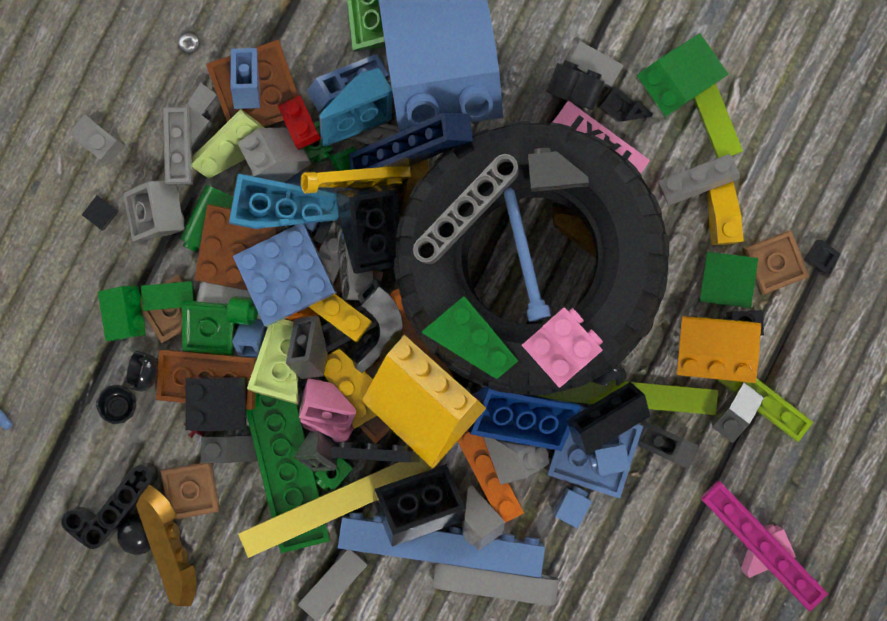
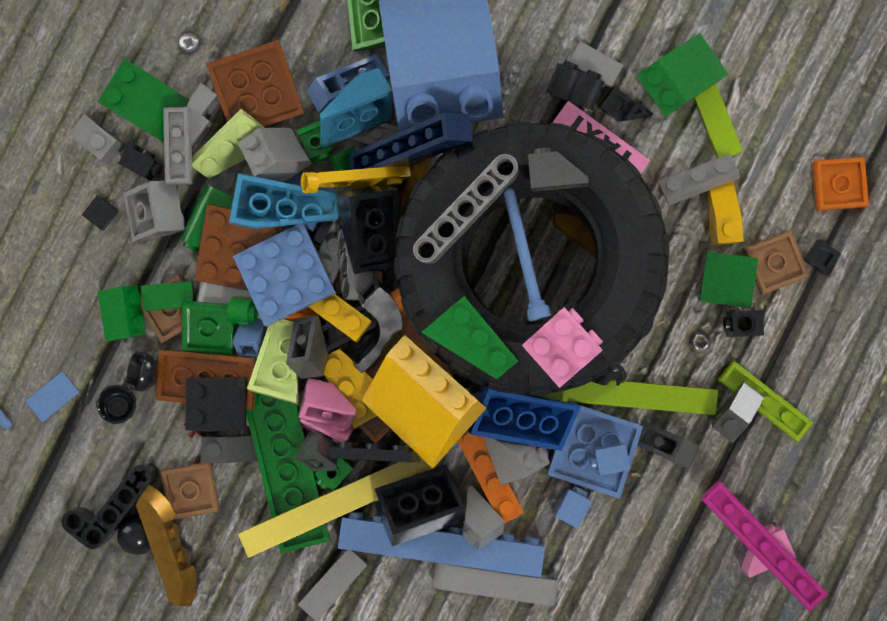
(52, 396): none -> medium blue sticker
(140, 98): none -> green slope
(140, 162): none -> black brick
(245, 78): medium blue slope -> none
(299, 122): red plate -> none
(608, 418): black brick -> none
(719, 349): light orange slope -> none
(840, 184): none -> orange tile

